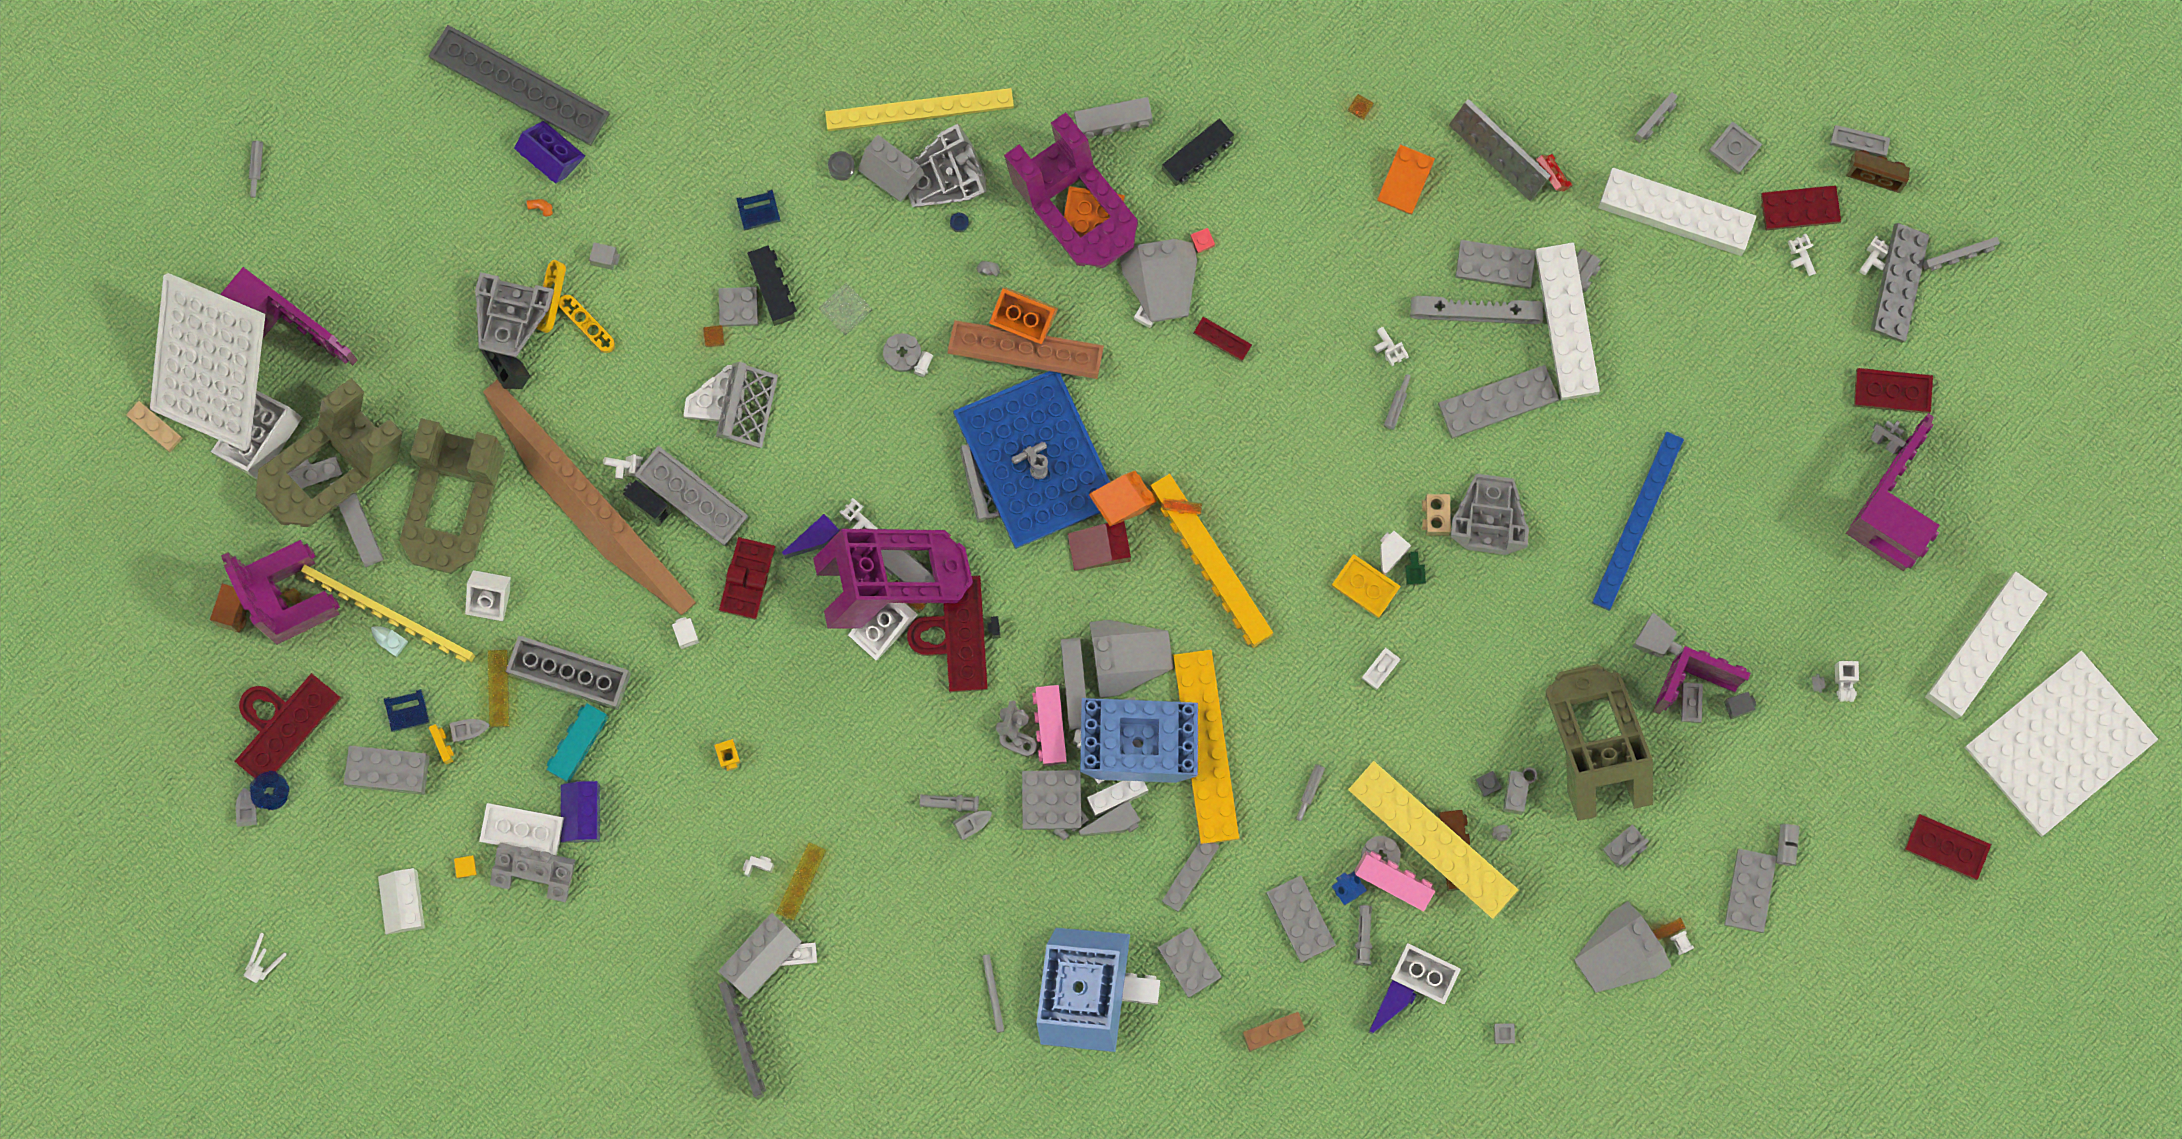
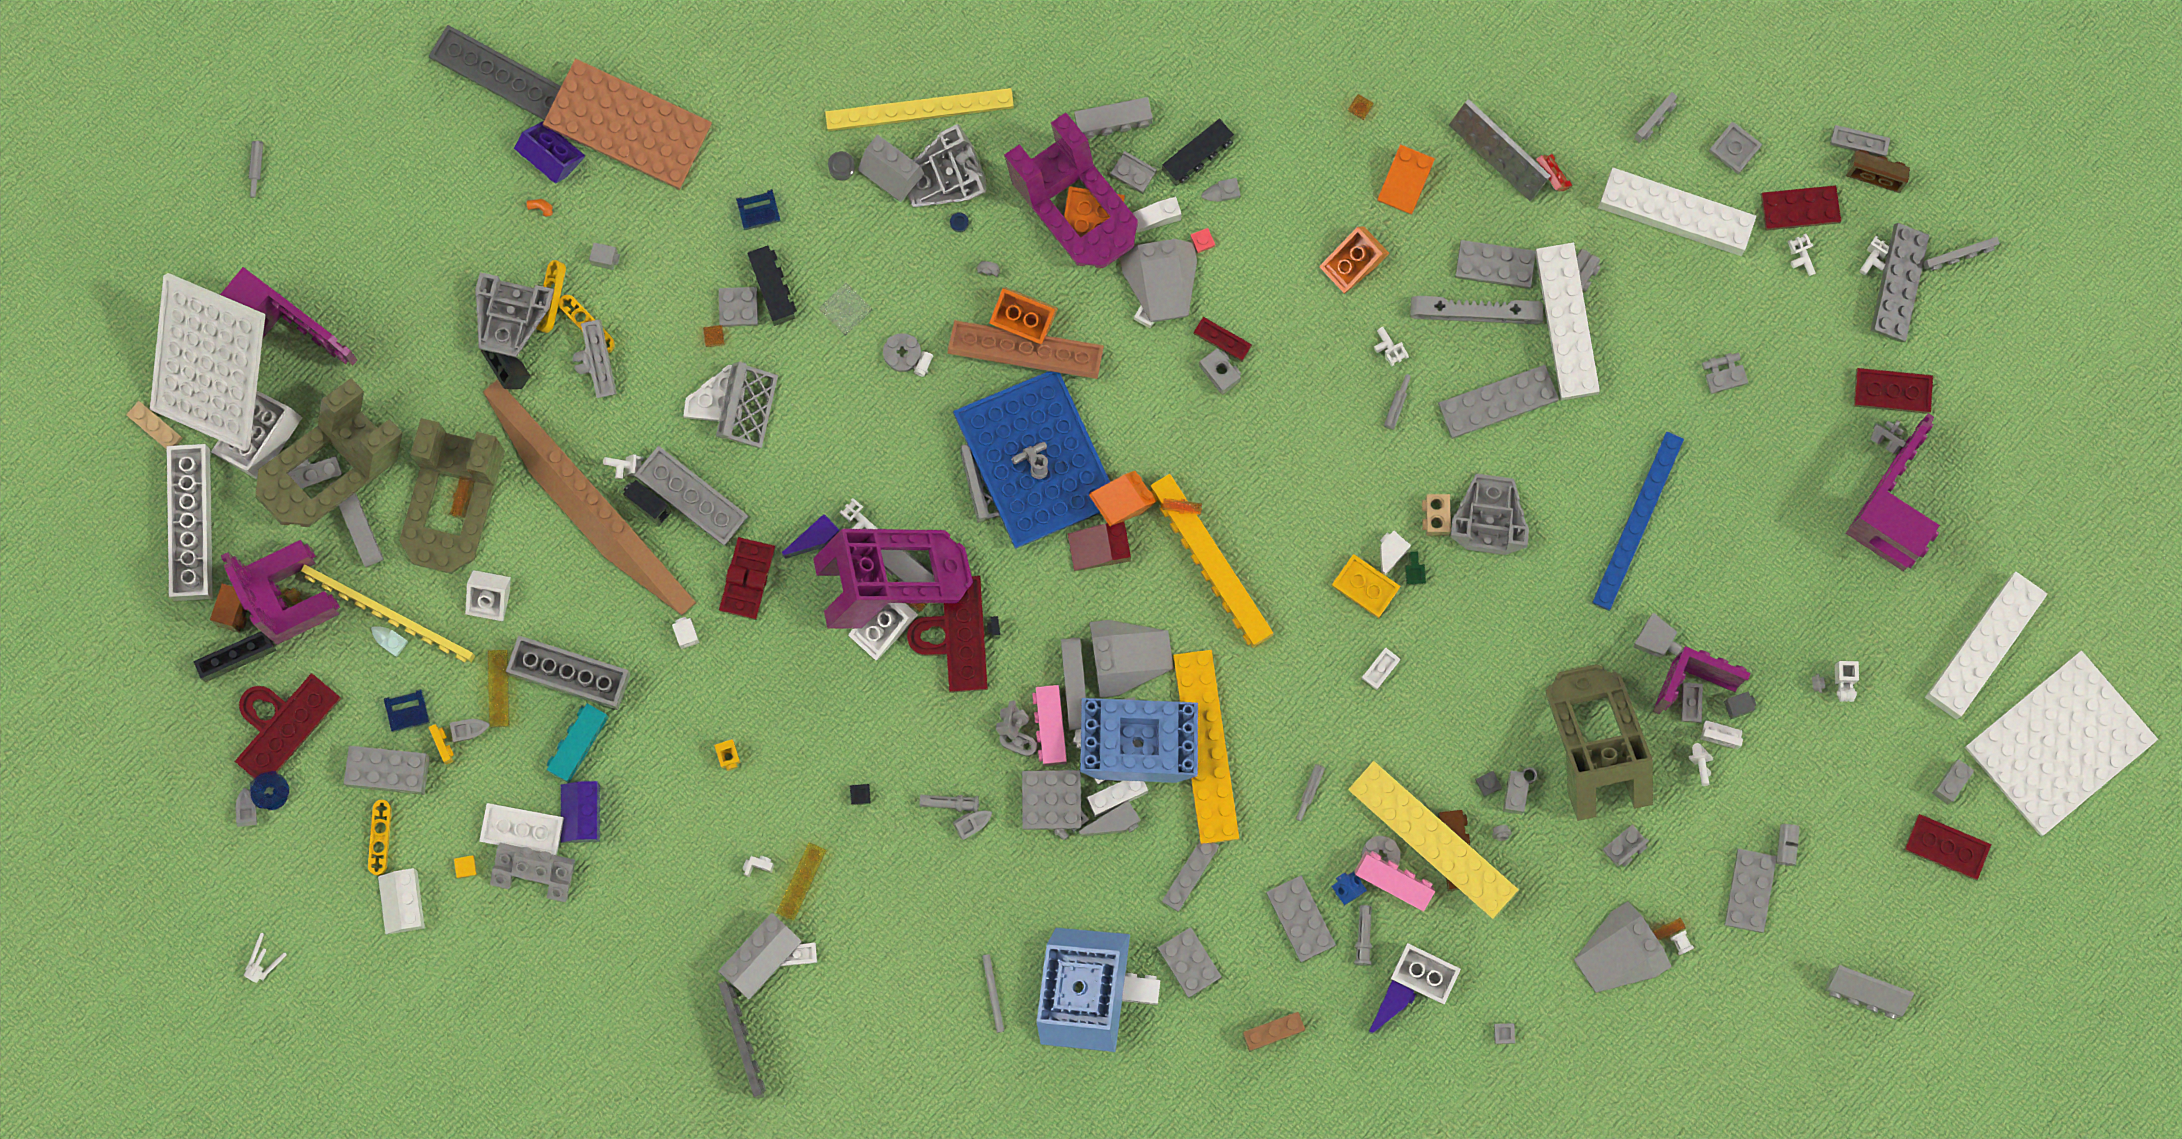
(189, 522): none -> white brick
(234, 656): none -> black brick
(379, 837): none -> yellow beam
(460, 497): none -> clear orange pin
(596, 359): none -> light grey plate
(627, 124): none -> nougat plate
(860, 794): none -> black plate
(1133, 172): none -> light grey plate
(1158, 214): none -> white slope
(1222, 191): none -> light grey plate
(1225, 381): none -> light grey brick
(1354, 259): none -> orange slope
(1700, 757): none -> white arm
(1722, 735): none -> white bracket
(1727, 378): none -> light grey plate
(1868, 991): none -> light grey slope
(1953, 781): none -> light grey brick

